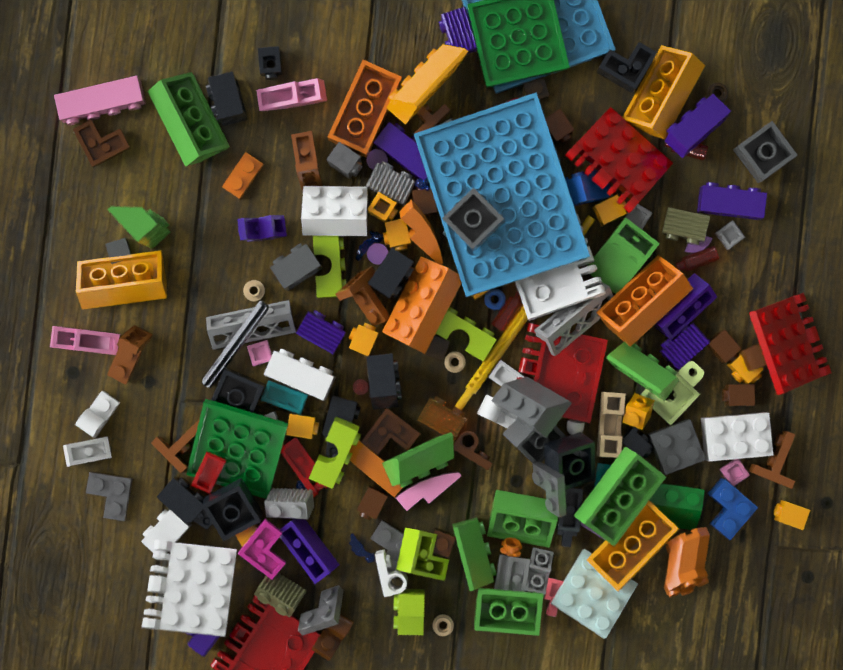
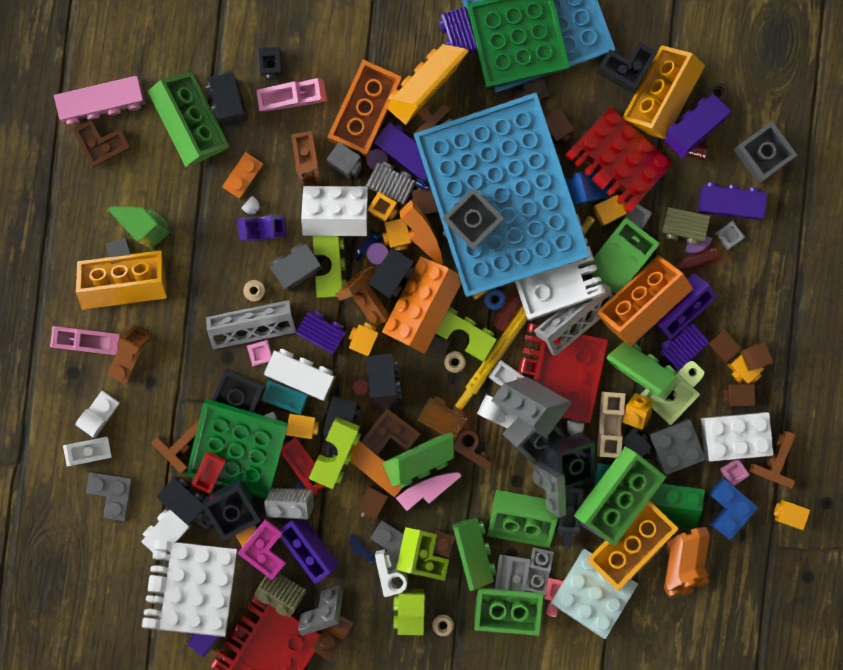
(235, 344): axle -> none
(251, 206): none -> white hinge
(511, 547): orange plate -> none
(788, 344): red hinge -> none

